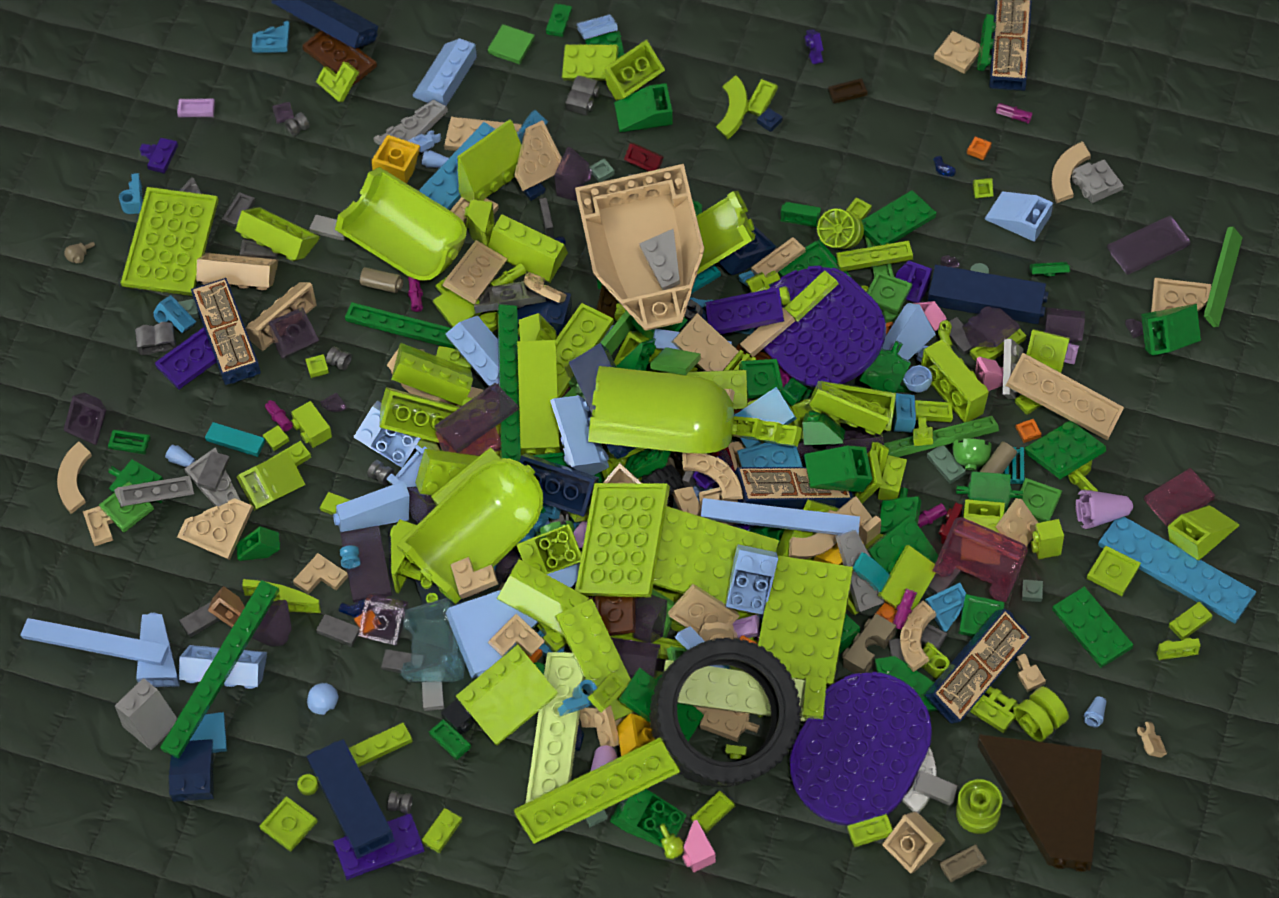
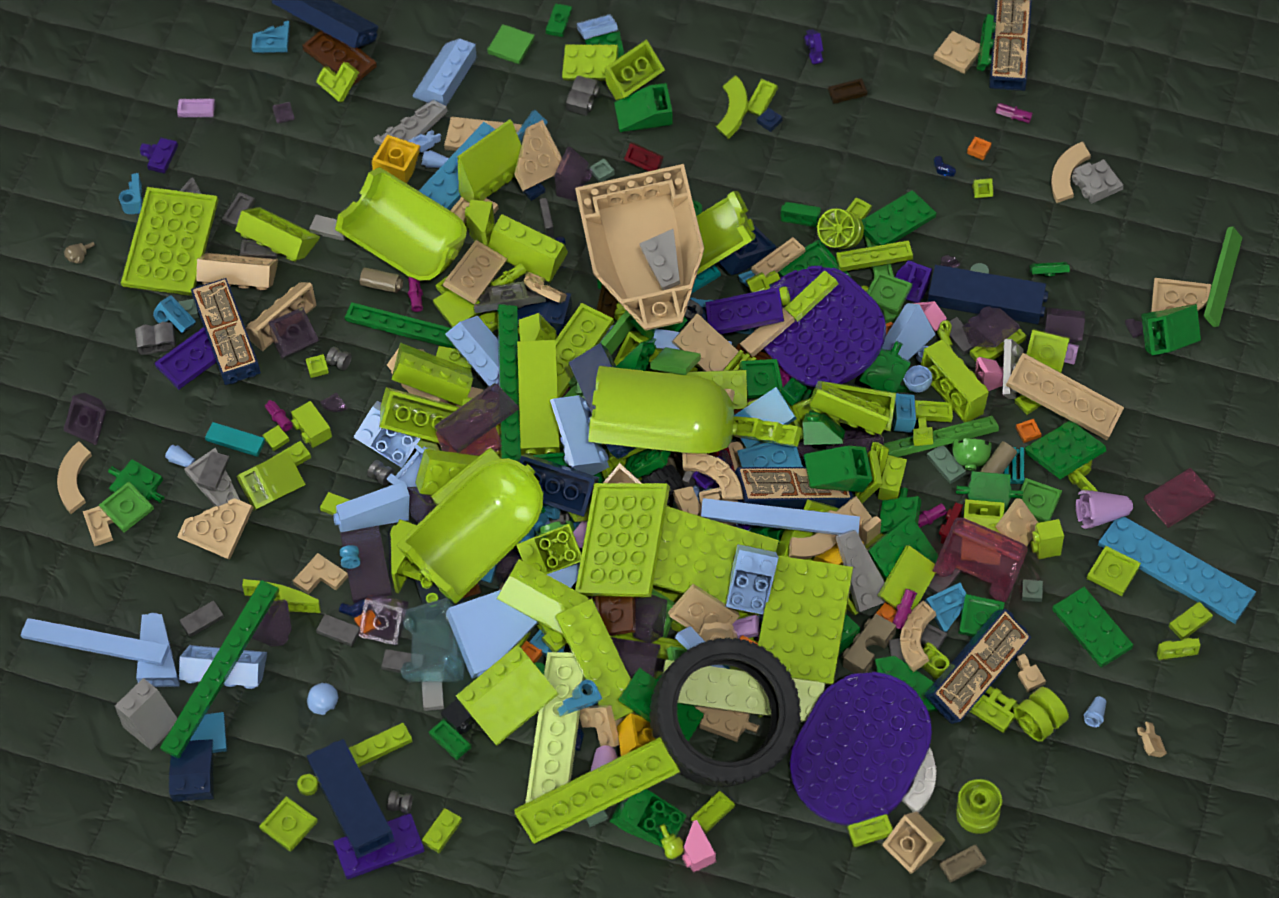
(127, 444): green tile -> none
(154, 491): light grey slope -> none
(226, 606): medium nougat slope -> none
(258, 544): green slope -> none
(297, 124): flat silver wheel -> none
(472, 582): tan plate -> none
(517, 632): tan plate -> none
(607, 691): lime plate -> none
(736, 752): lime plate -> none
(815, 697): lime plate -> none
(871, 571): teal slope -> none
(935, 787): light grey tile -> none
(1021, 213): light blue slope -> none
(1052, 793): dark brown slope -> none
(1148, 244): clear purple tile -> none
(1200, 530): lime slope -> none

